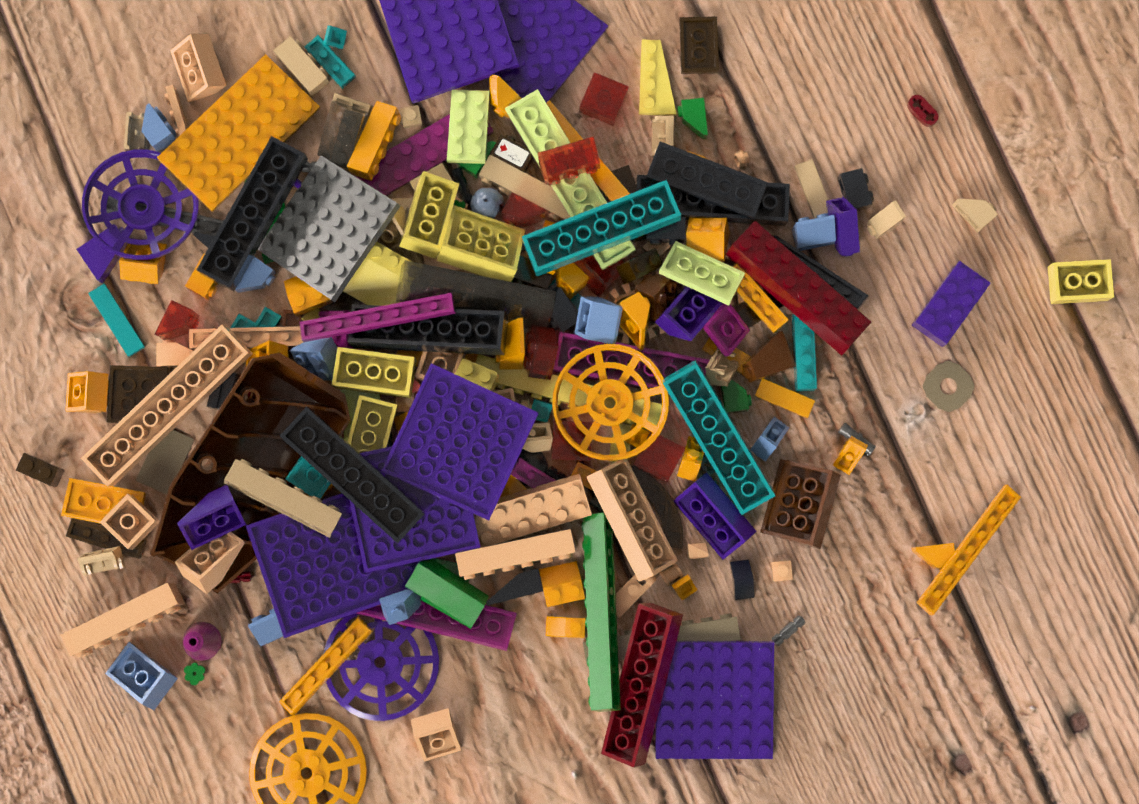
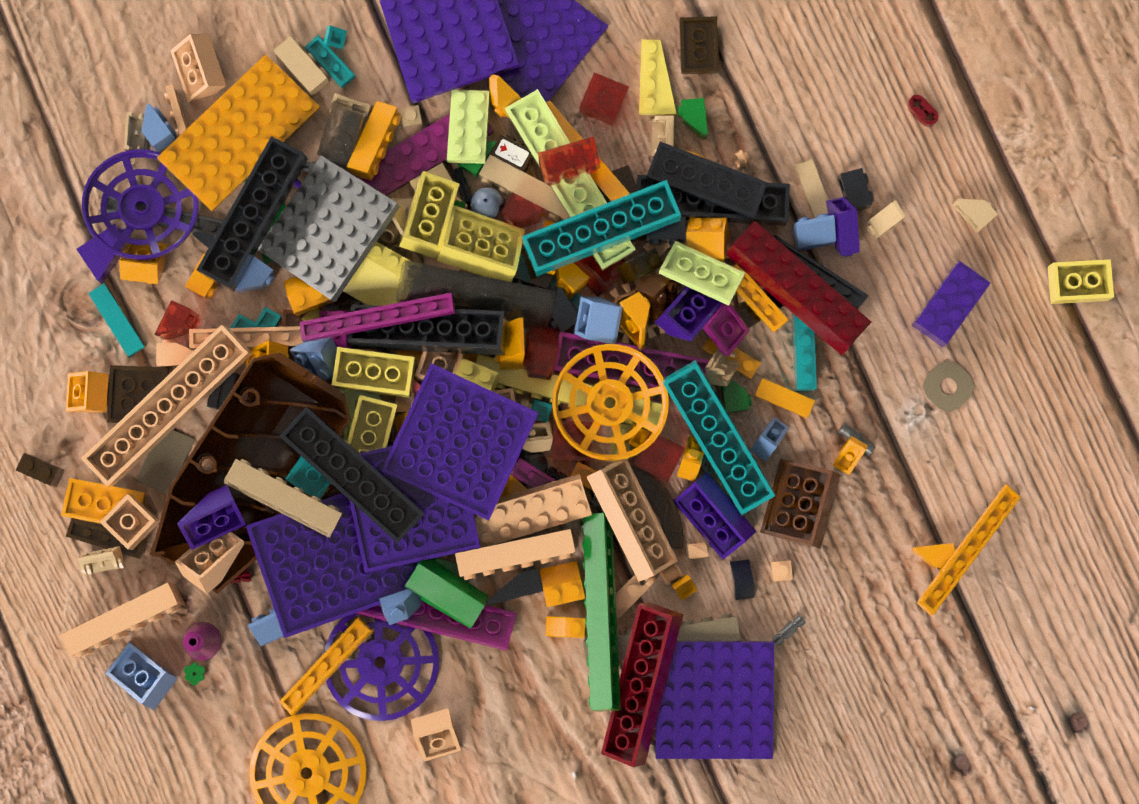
(769, 360): reddish brown slope -> none

